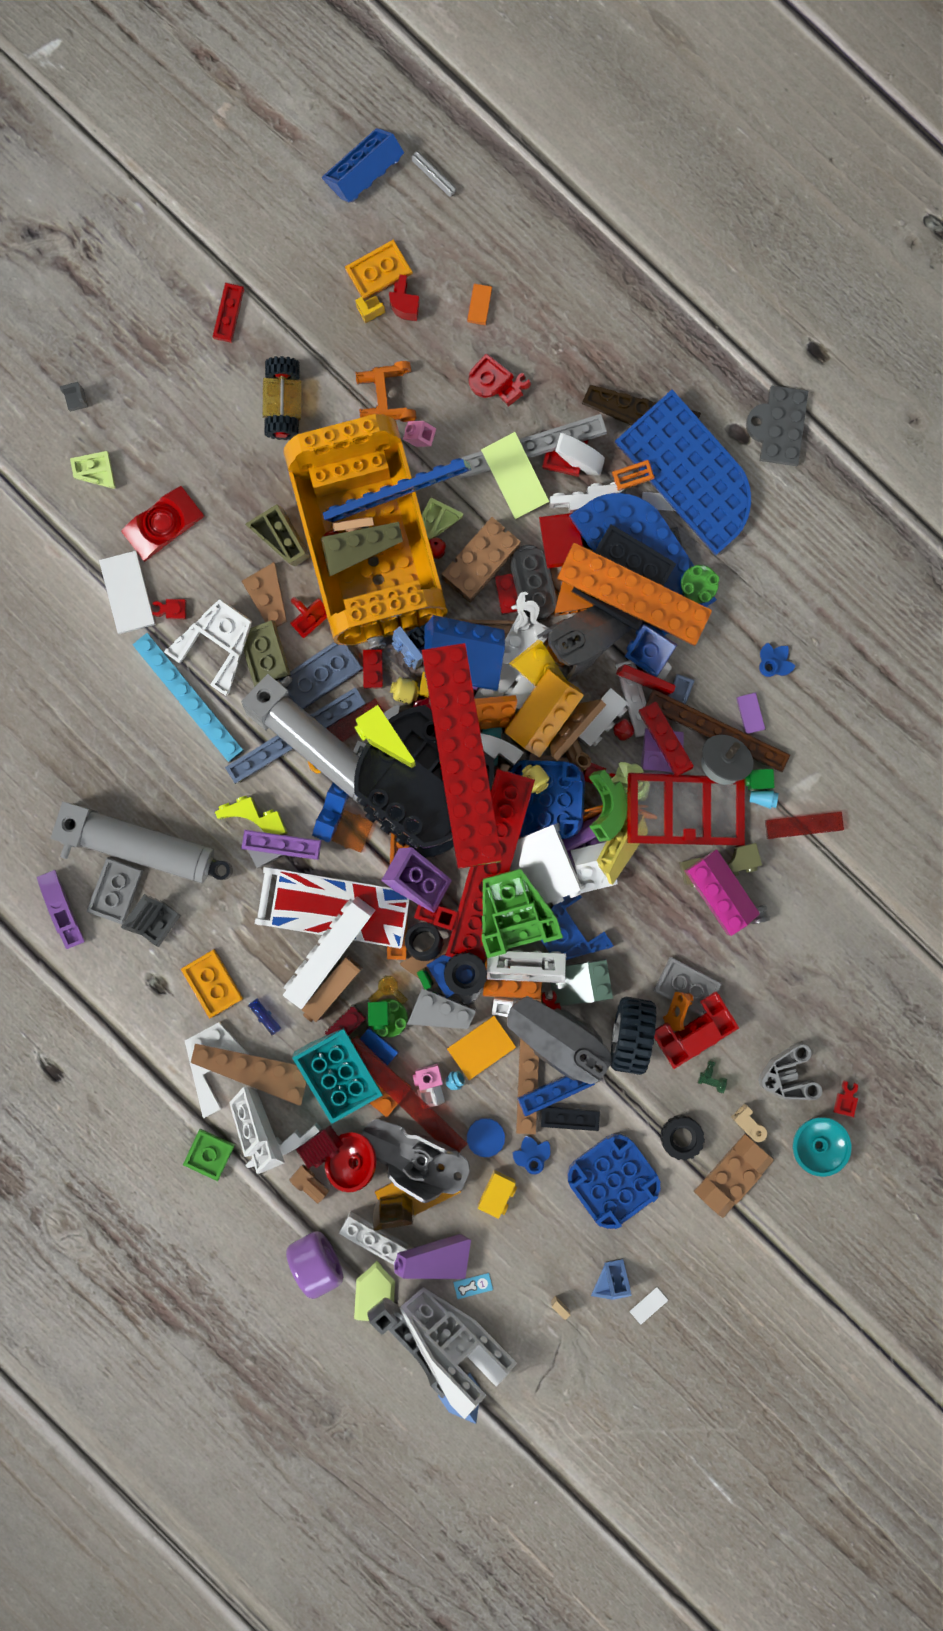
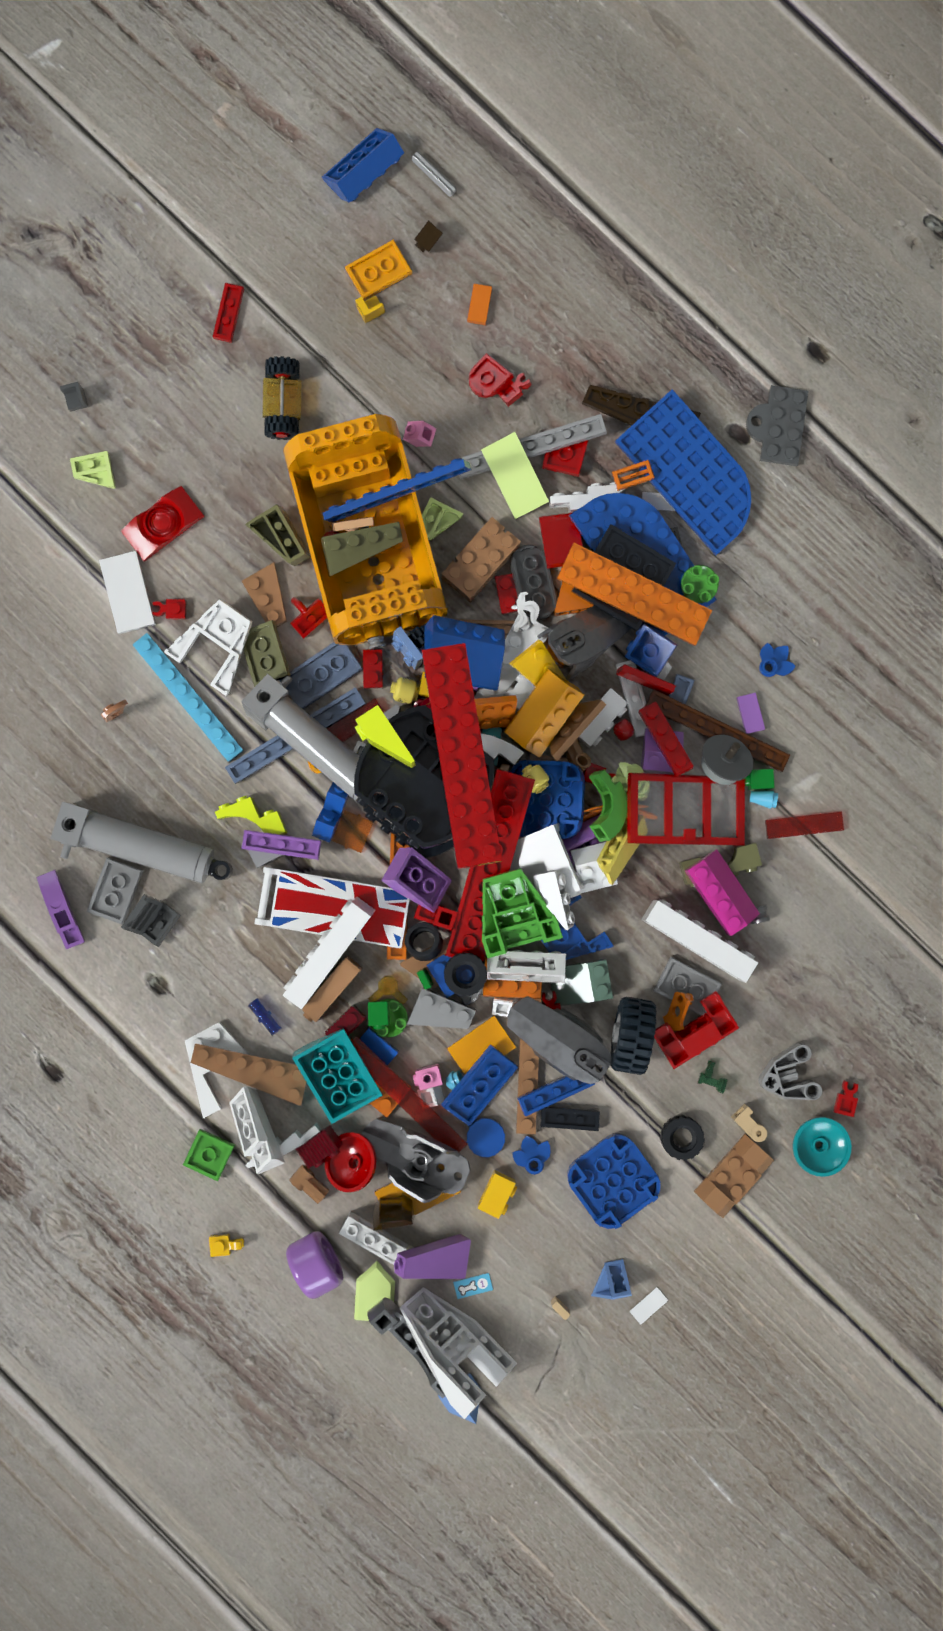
(112, 711): none -> nougat piece
(212, 983): light orange tile -> none
(221, 1245): none -> yellow plate
(378, 376): orange connector -> none
(403, 304): red brick -> none
(427, 237): none -> dark brown brick
(437, 547): red piece -> none
(479, 1085): none -> blue tile
(552, 889): none -> white slope
(580, 455): white slope -> none
(698, 940): none -> white brick

